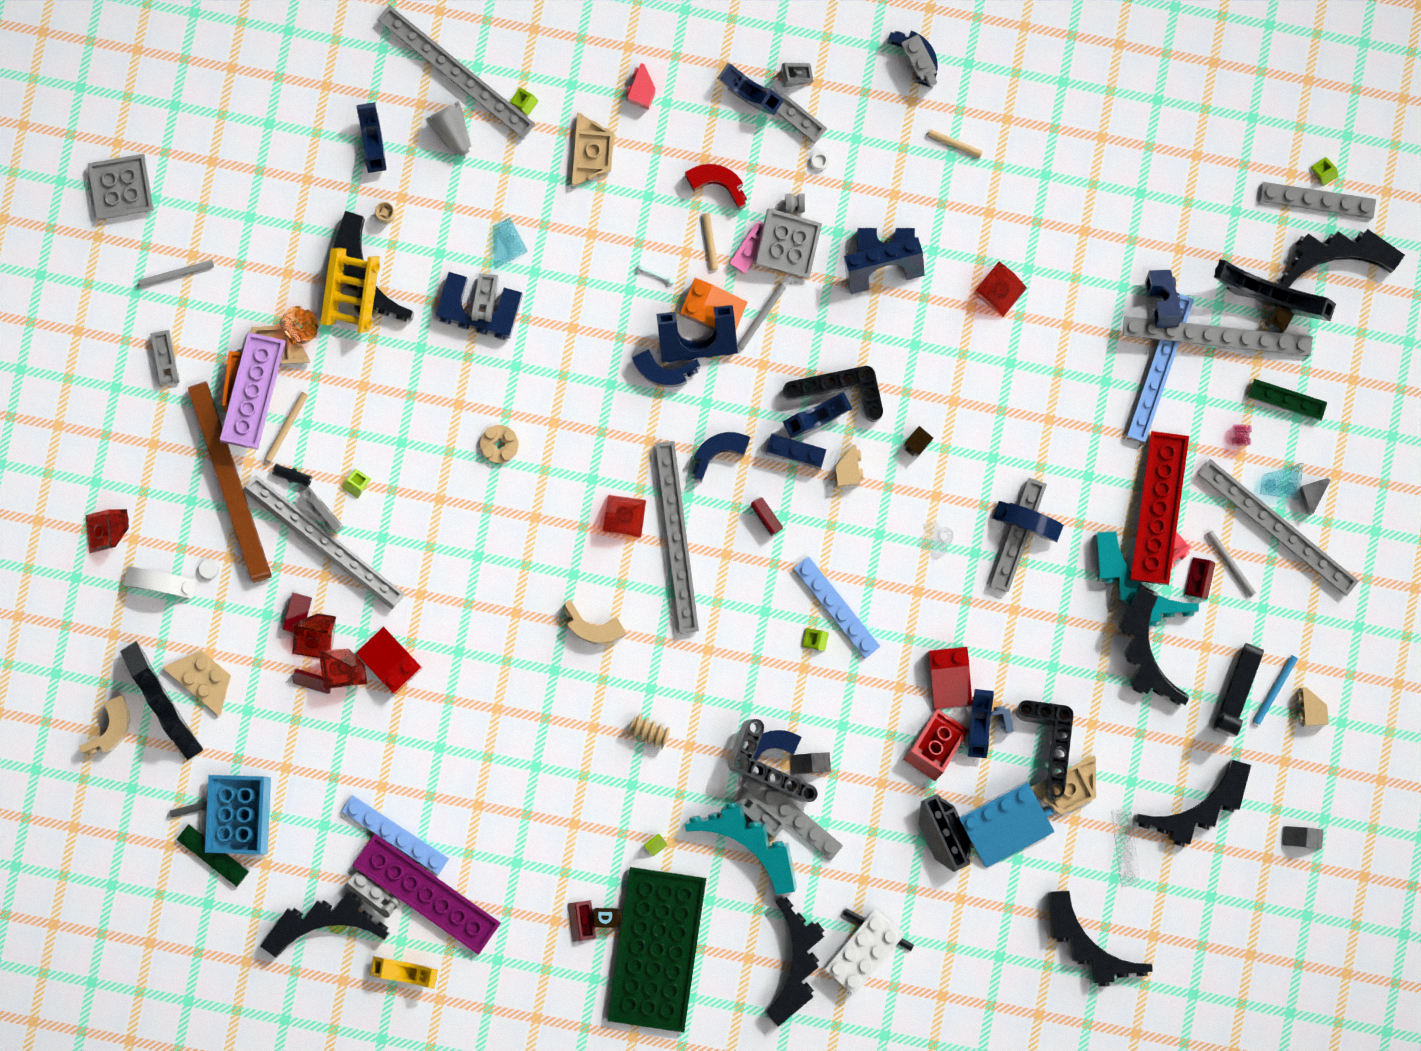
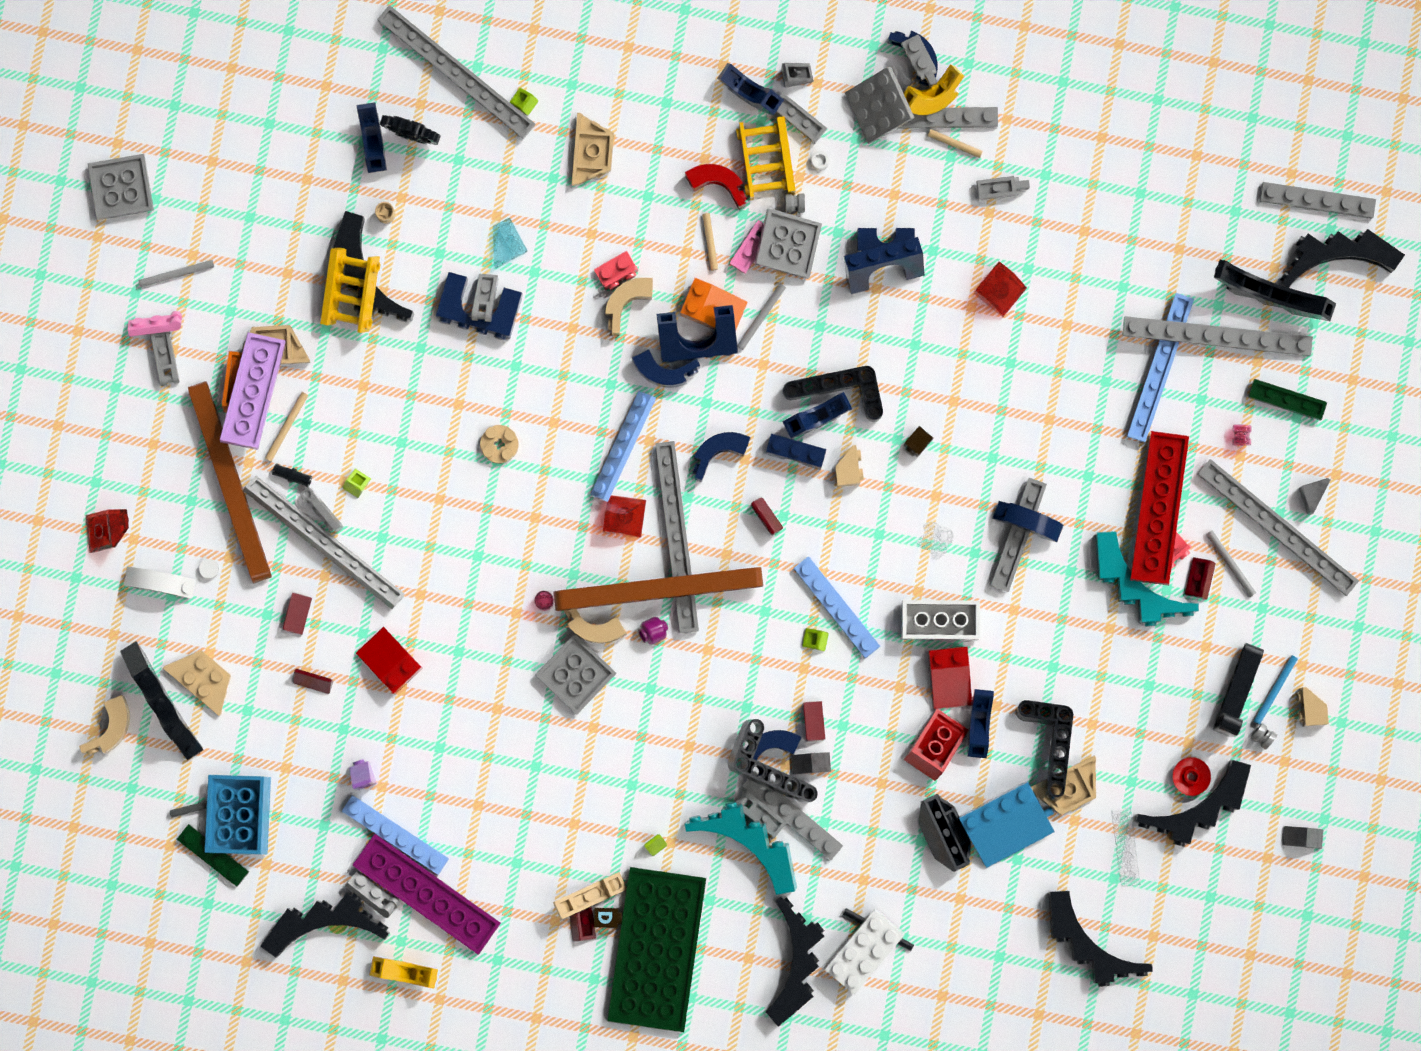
(155, 324): none -> bright pink plate
(292, 331): clear orange plate -> none
(314, 635): clear red slope -> none
(341, 669): clear red slope -> none
(362, 775): none -> medium lavender slope
(410, 130): none -> black gear
(451, 128): light grey cone -> none
(544, 597): none -> clear pink wheel
(575, 674): none -> light grey plate
(590, 895): none -> tan slope
(616, 270): none -> coral bracket
(623, 446): none -> light blue plate
(631, 290): none -> tan arch
(642, 90): coral slope -> none
(649, 730): tan piece -> none
(653, 630): none -> magenta head
(658, 588): none -> dark orange beam
(670, 281): light aqua hinge -> none
(783, 165): none -> yellow fence
(814, 721): none -> dark red slope
(879, 105): none -> light grey plate
(937, 97): none -> yellow arch
(940, 620): none -> white brick
(956, 118): none -> light grey plate
(1000, 187): none -> light grey hinge
(1006, 720): sand blue bracket -> none
(1148, 673): black arch -> none
(1163, 285): dark blue arch -> none
(1201, 774): none -> red dish
(1264, 736): none -> light grey wheel
(1279, 319): dark brown brick -> none
(1283, 482): clear light blue wing -> none
(1325, 171): lime slope -> none

